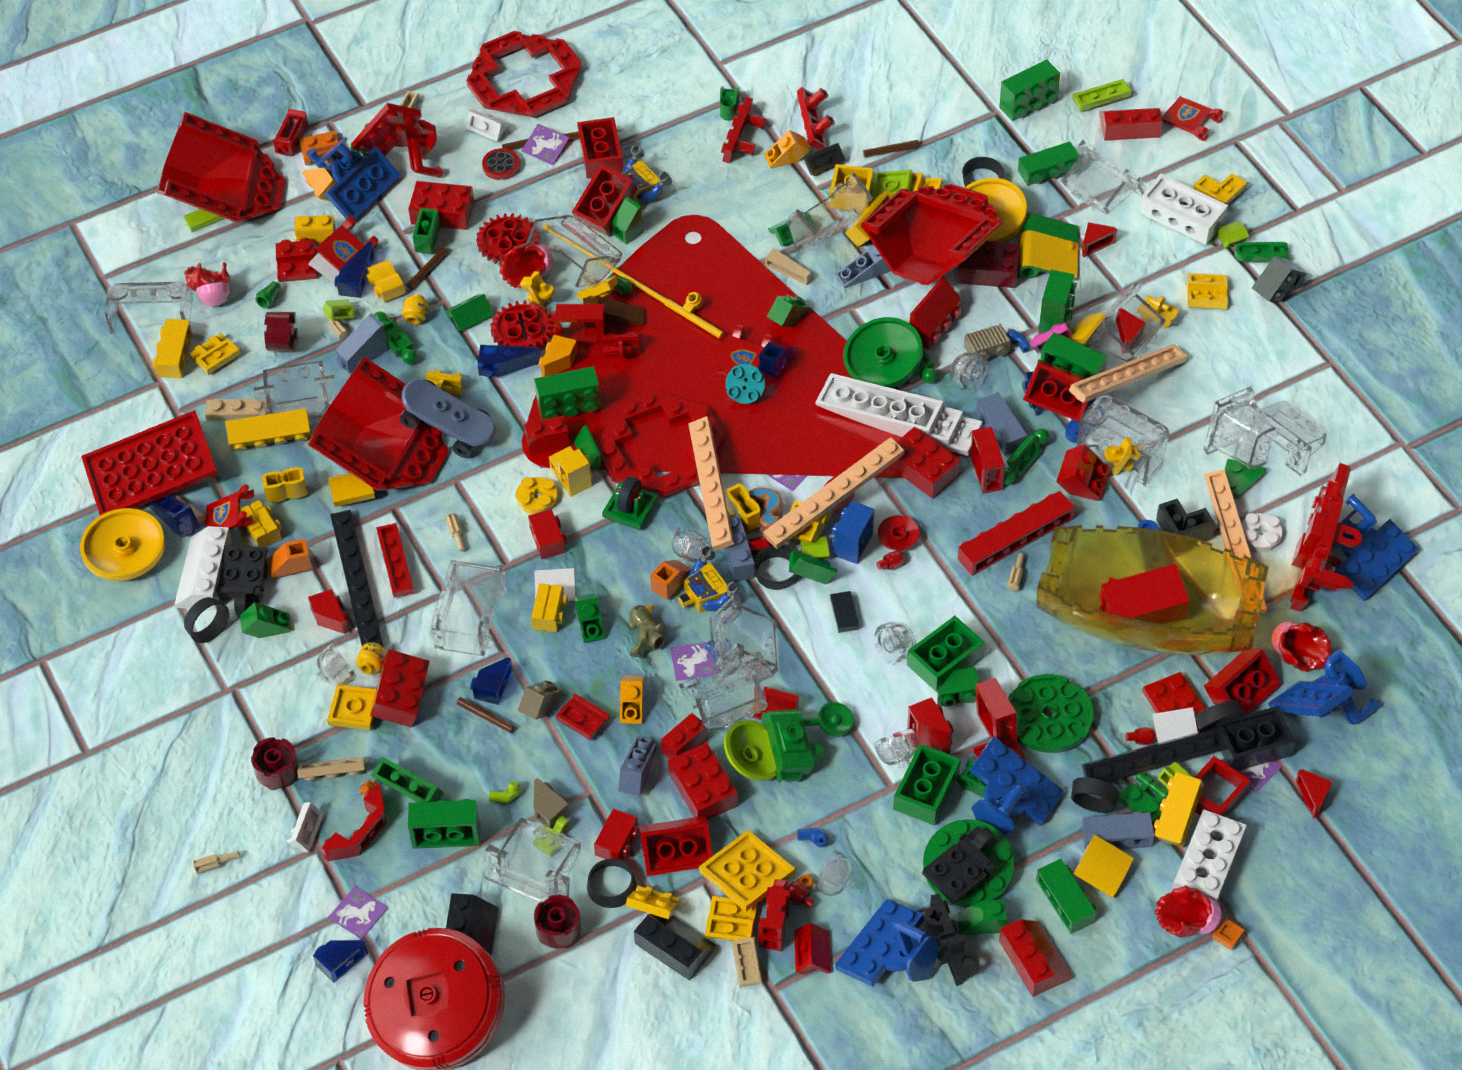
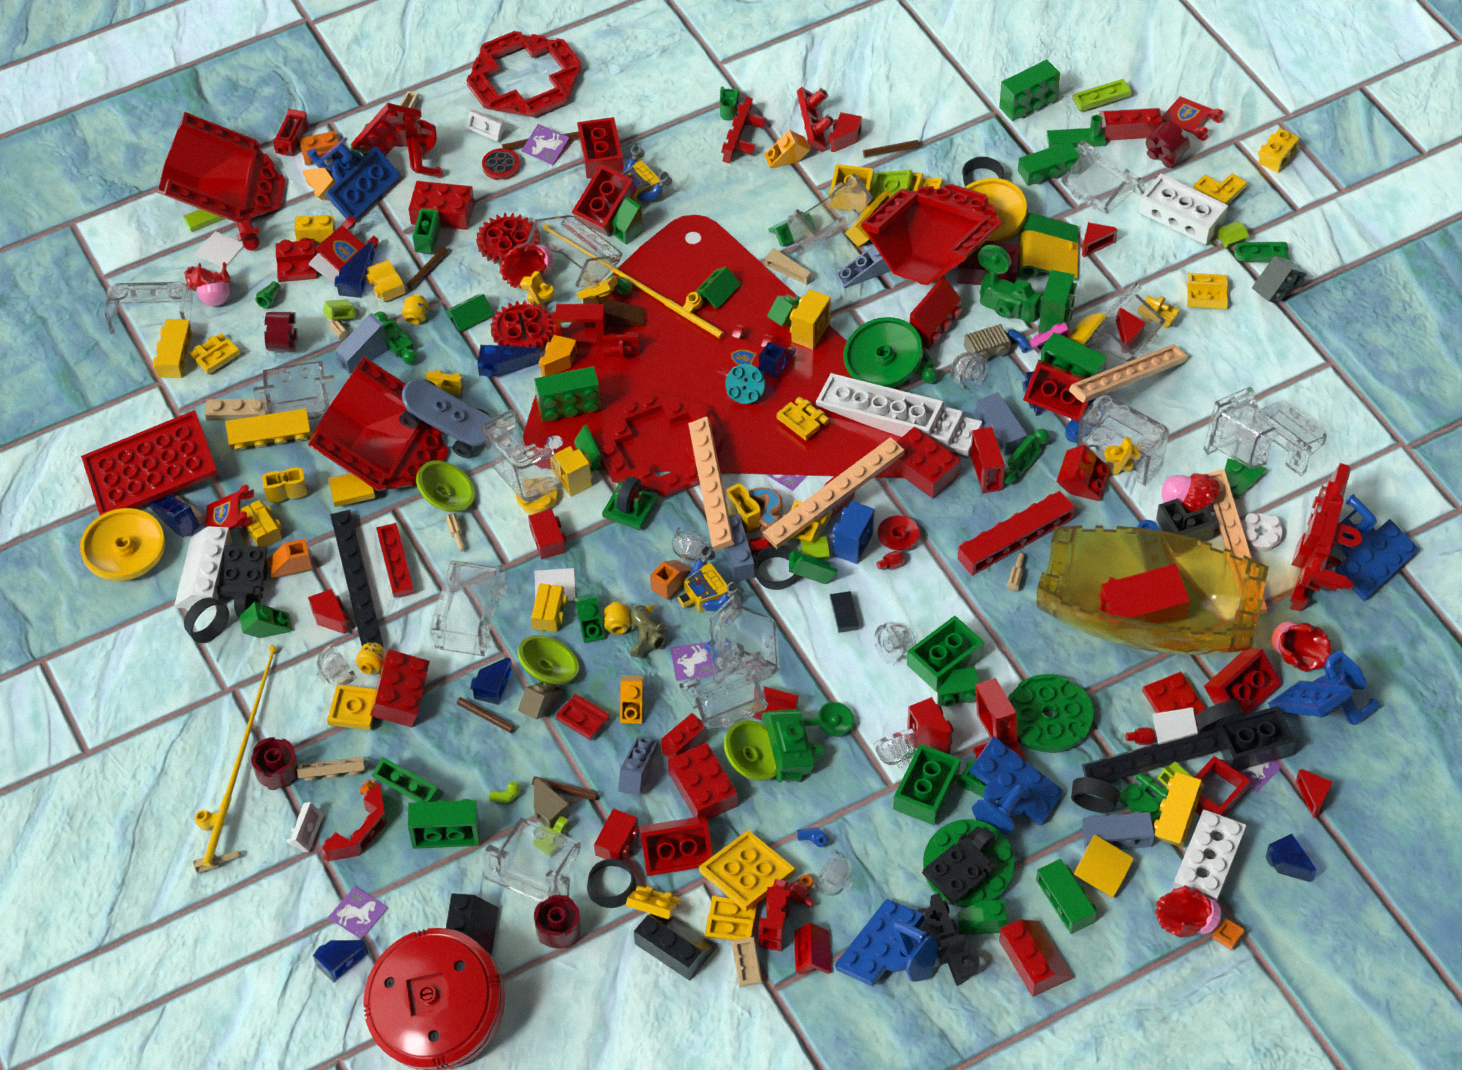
(207, 820): none -> yellow piece
(219, 249): none -> white sticker
(248, 234): none -> red hips
(445, 486): none -> lime dish
(525, 469): none -> clear windscreen
(546, 434): red brick -> none
(548, 660): none -> lime dish
(569, 789): none -> reddish brown bar
(617, 618): none -> yellow head
(718, 286): none -> green panel
(797, 419): none -> yellow plate
(810, 318): none -> yellow brick
(824, 158): pearl dark grey plate -> none
(846, 131): none -> red slope
(1003, 296): none -> green piece
(1092, 135): none -> green piece
(1167, 144): none -> dark red brick
(1192, 491): none -> red hair
(1278, 150): none -> yellow brick
(1290, 859): none -> clear blue slope

